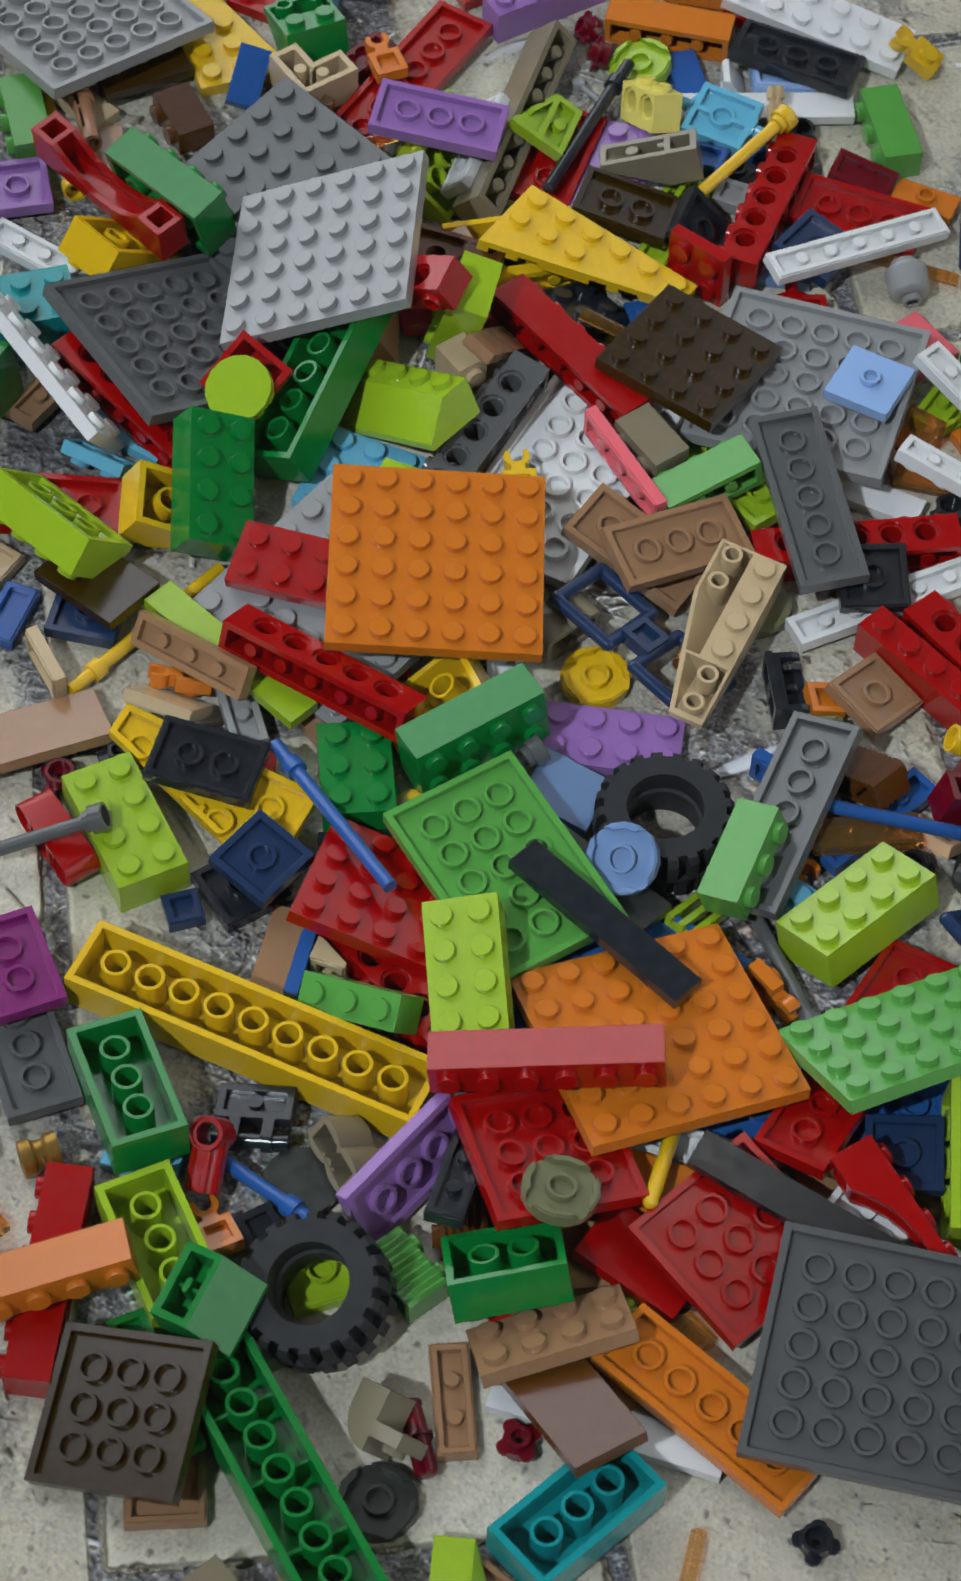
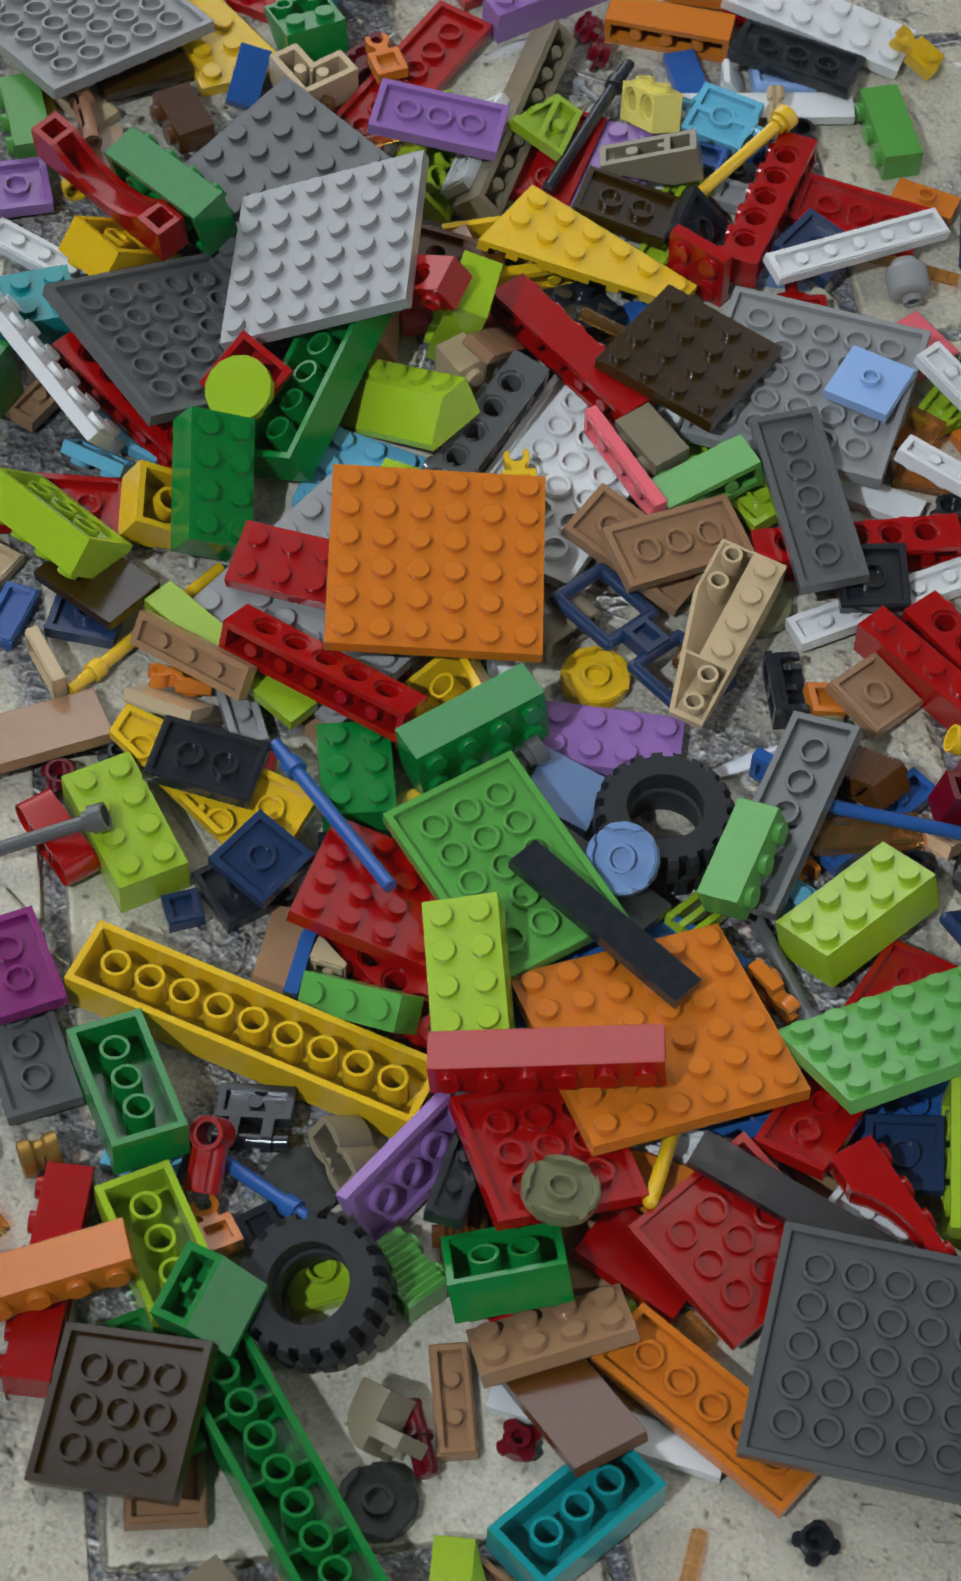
(649, 57): lime tile -> none
(863, 173): dark red plate -> none

